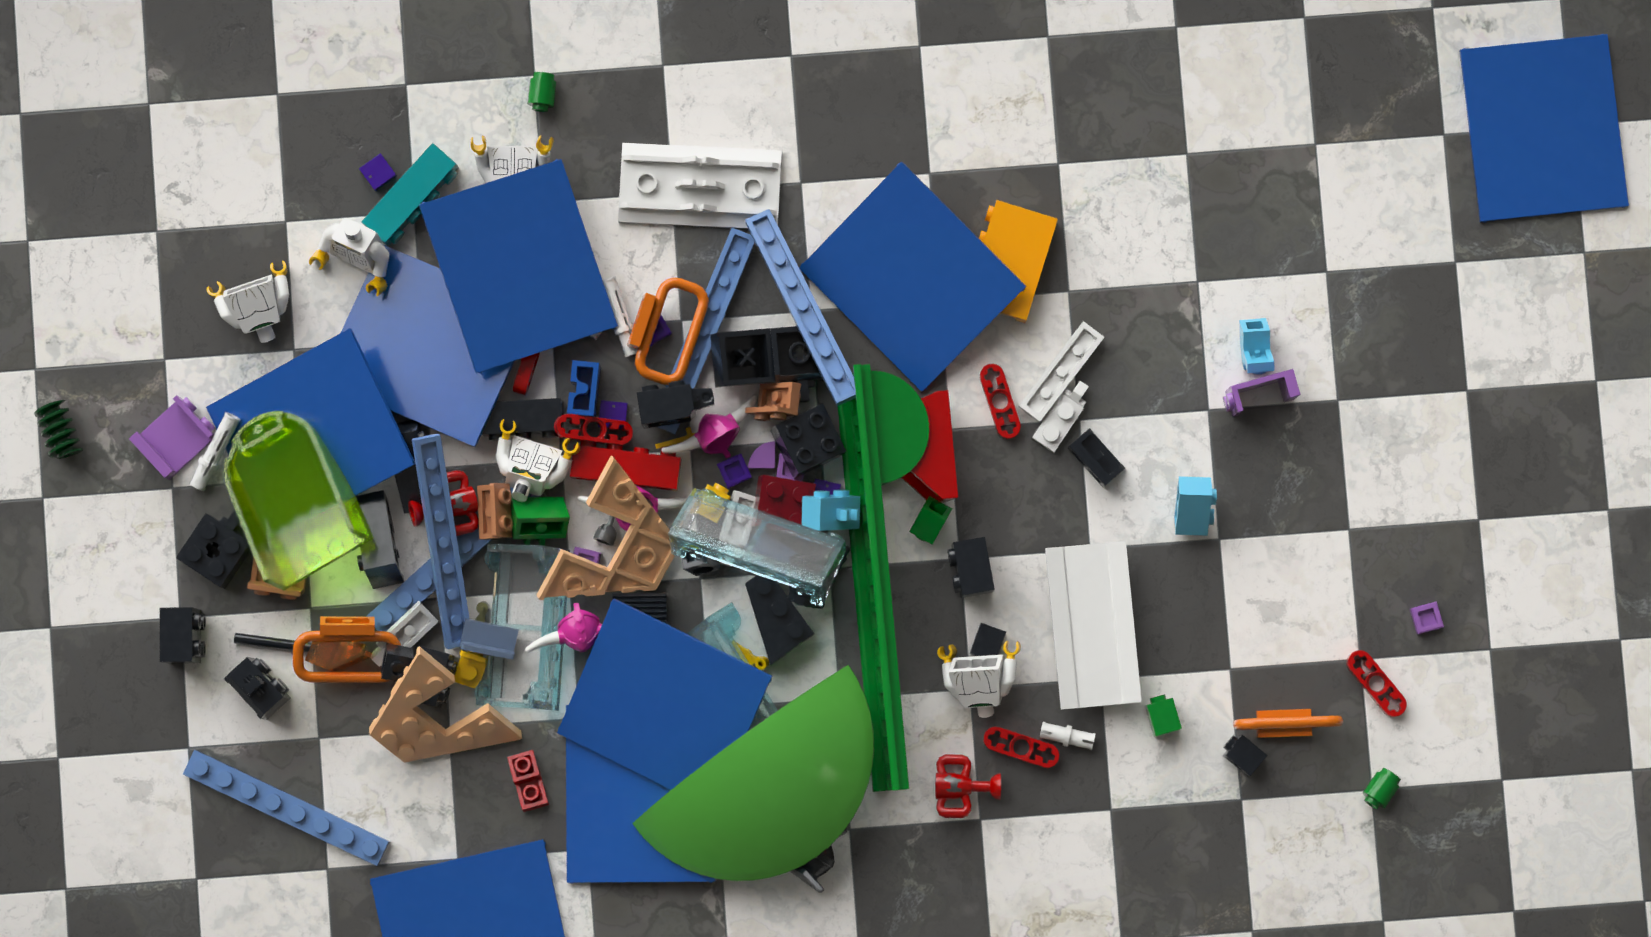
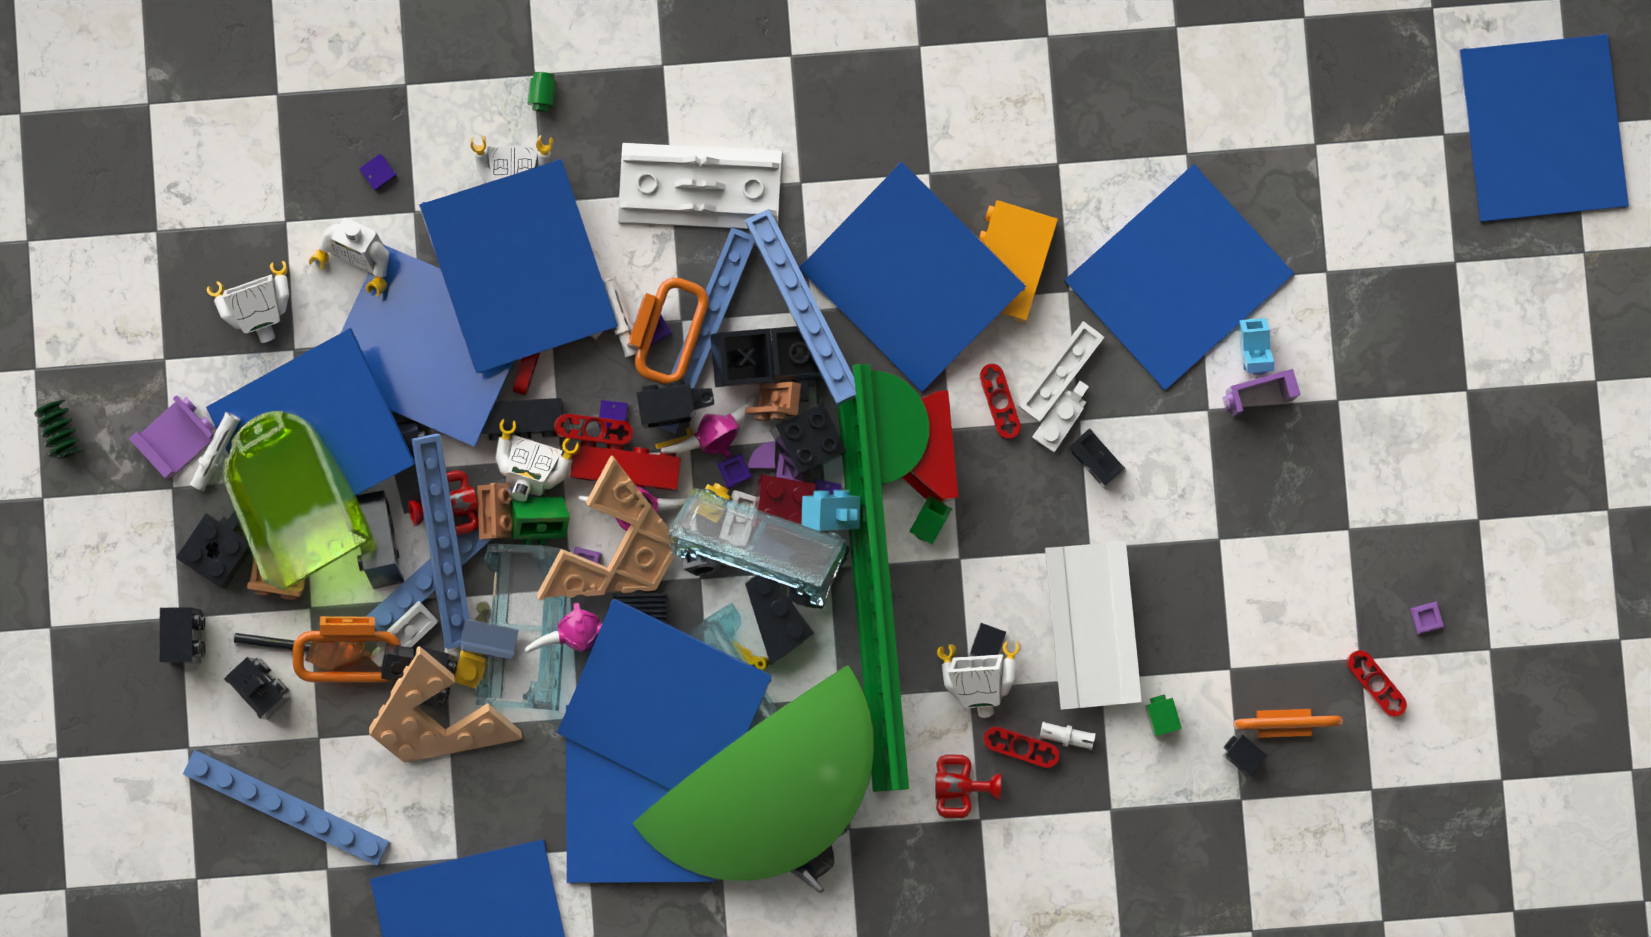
(402, 201): teal brick -> none
(528, 781): red slope -> none
(587, 378): blue brick -> none
(606, 533): dark grey hinge -> none
(971, 567): black brick -> none
(1179, 277): none -> blue piece
(1193, 506): medium azure brick -> none
(1381, 788): green brick -> none

